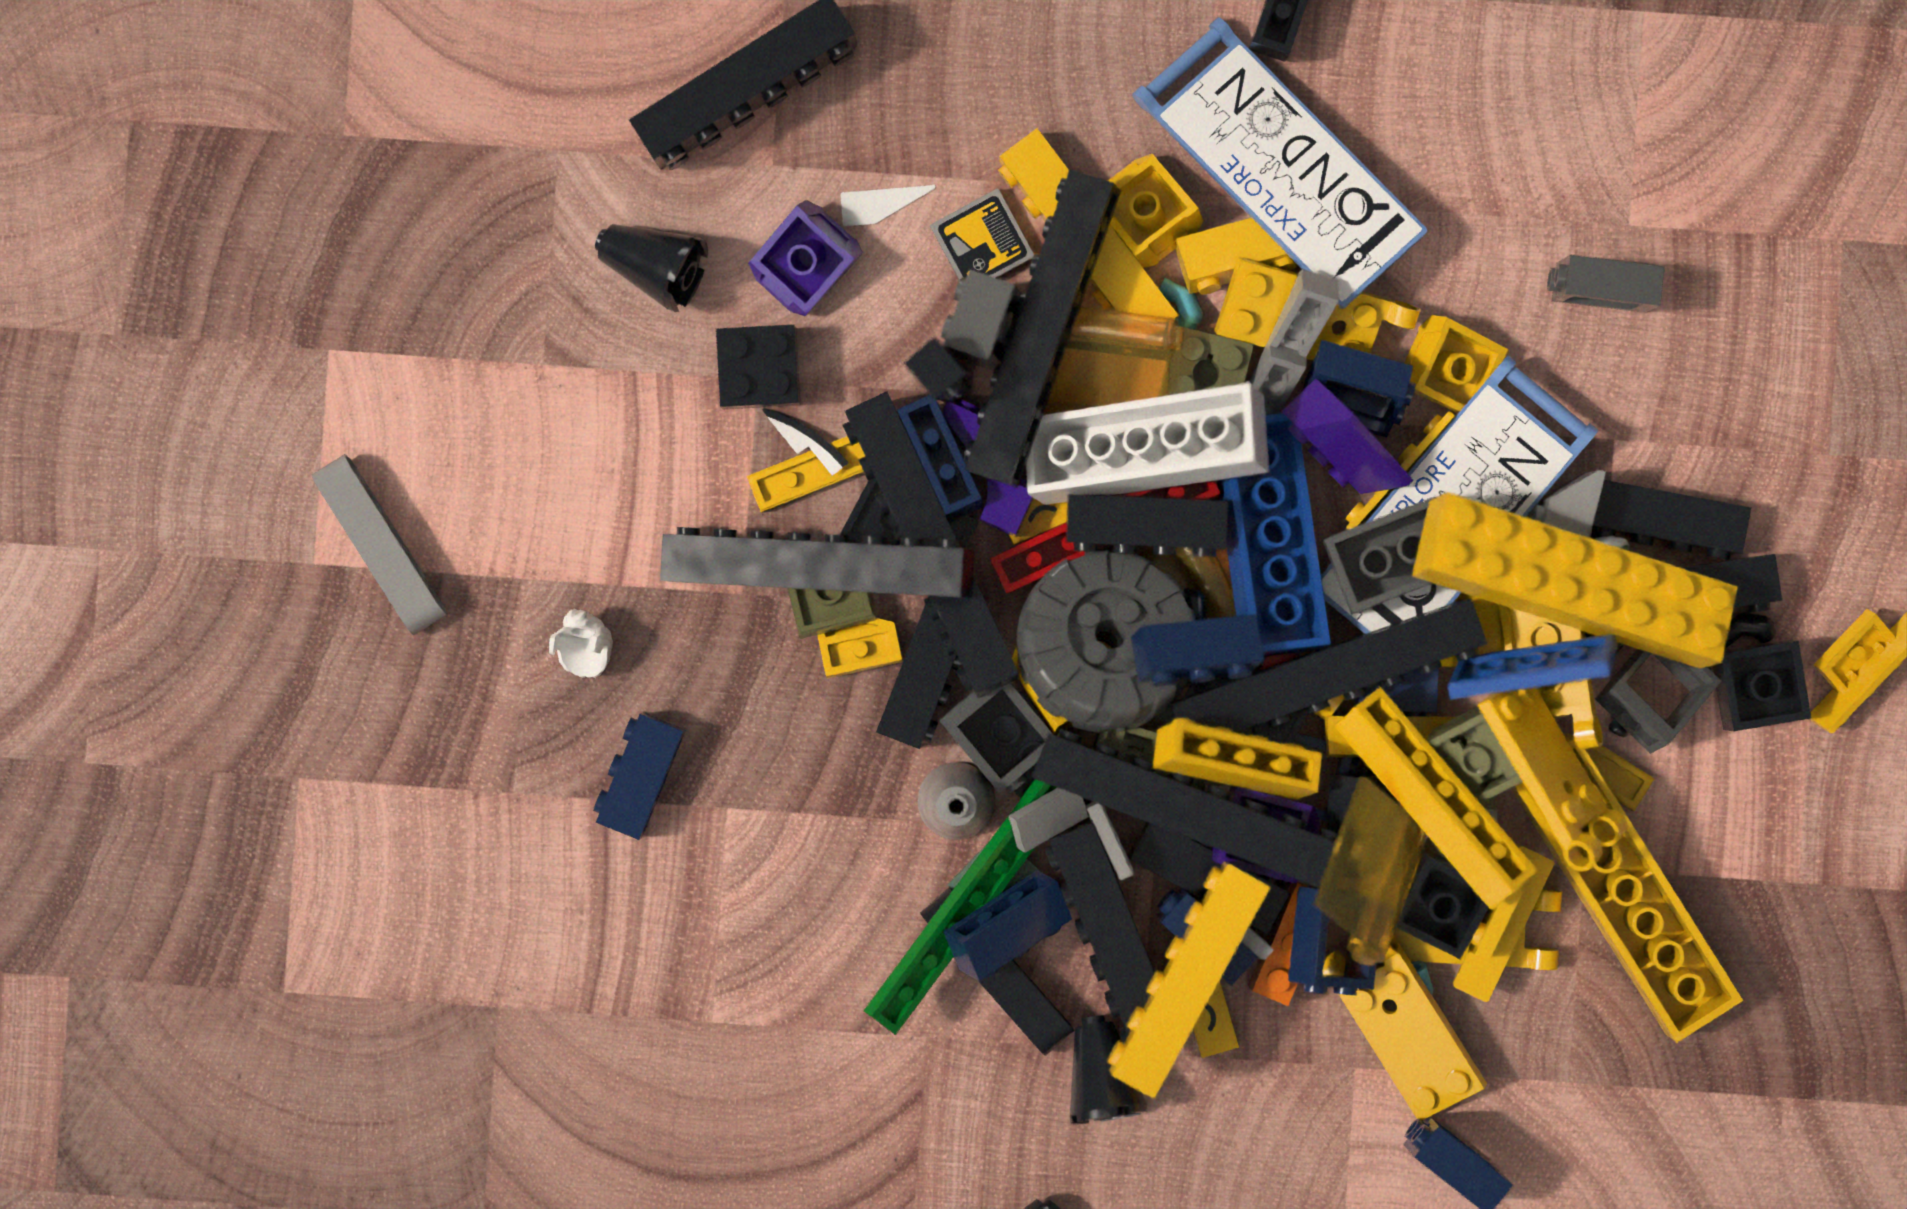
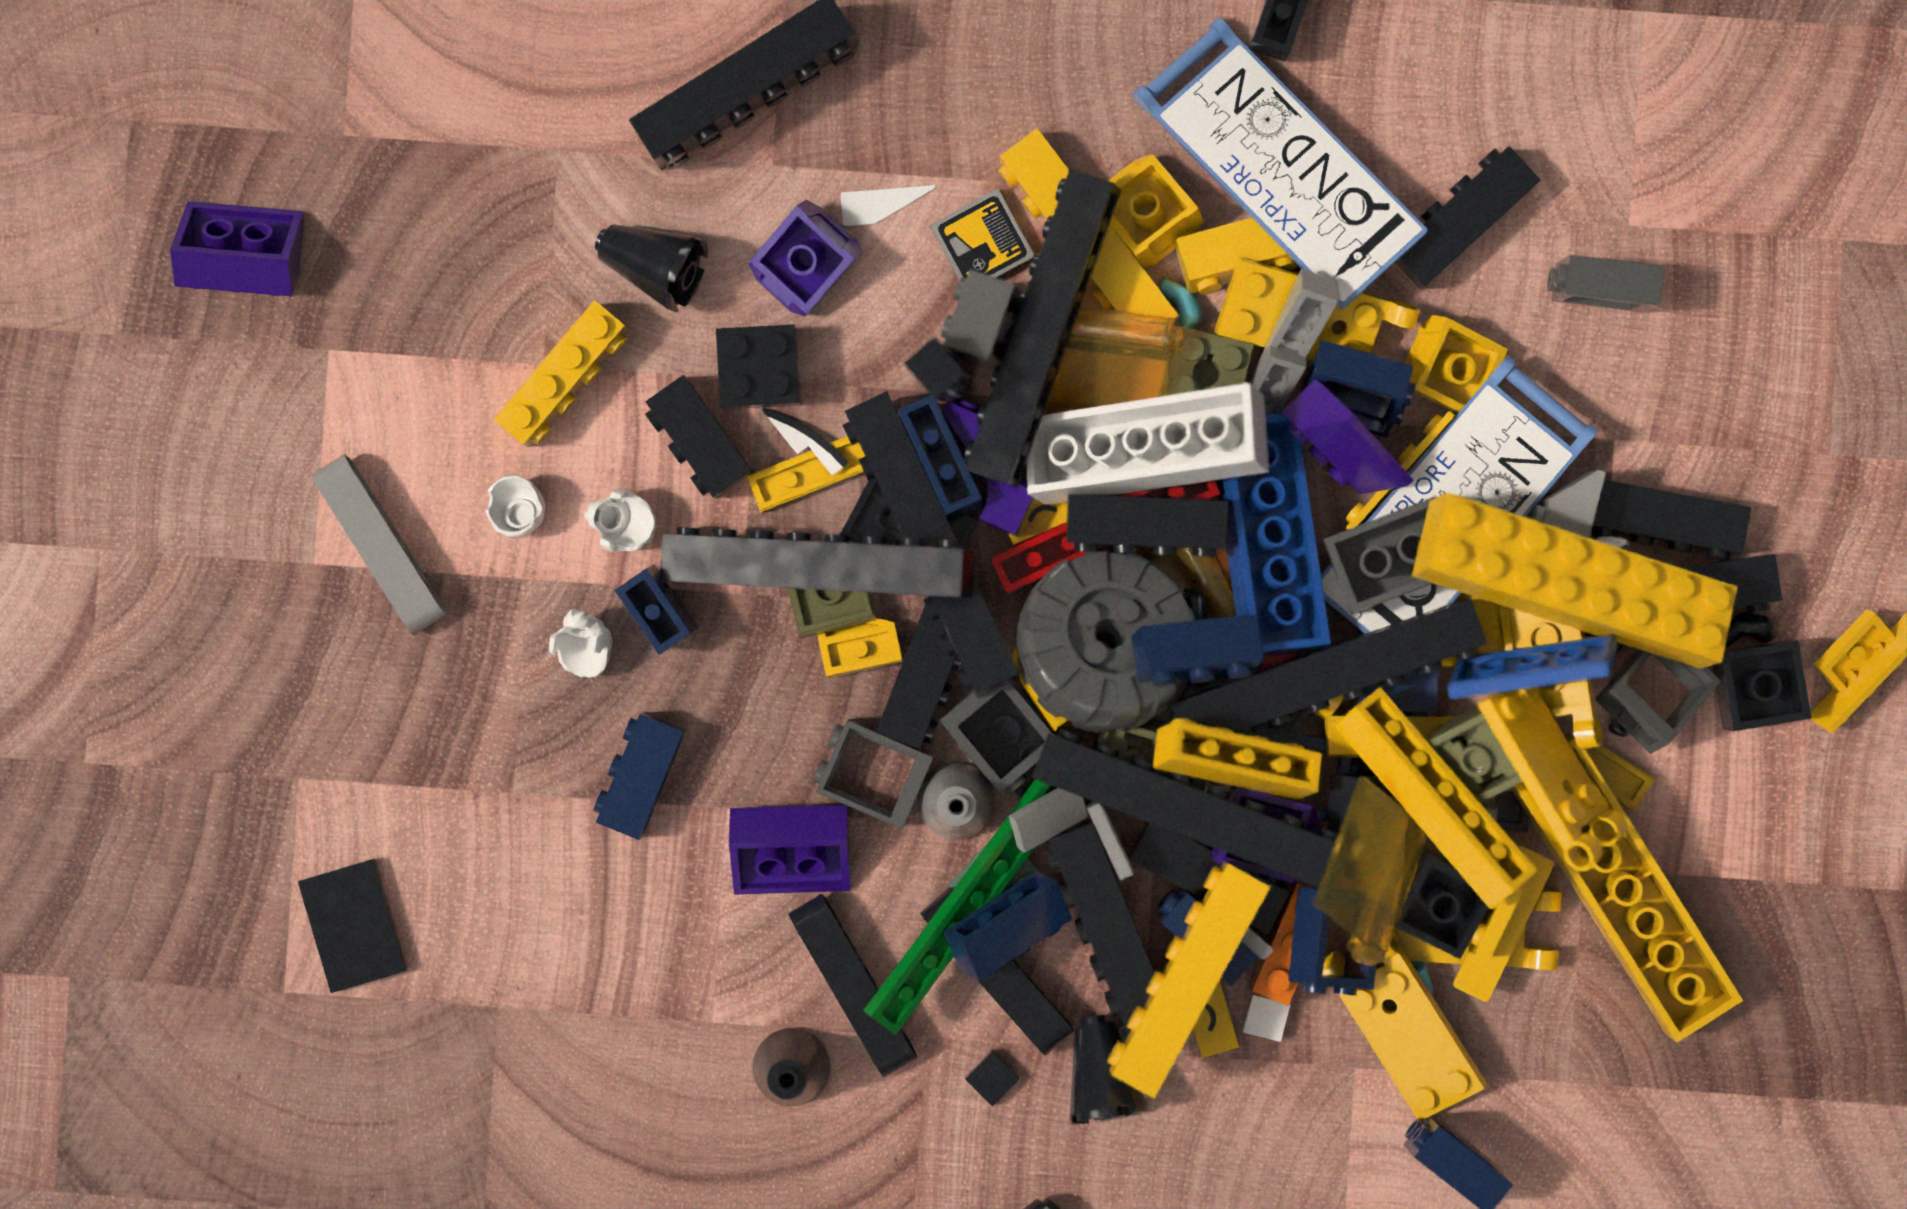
(237, 249): none -> dark purple slope
(352, 925): none -> black tile
(515, 506): none -> white hair
(561, 374): none -> yellow brick
(622, 521): none -> white hair
(656, 609): none -> dark blue brick
(697, 438): none -> black brick
(789, 849): none -> dark purple slope
(792, 1053): none -> black cone
(827, 770): none -> dark grey window
(849, 982): none -> black beam
(992, 1078): none -> black tile
(1265, 1018): none -> white tile
(1467, 214): none -> black brick
(1510, 812): none -> black tile

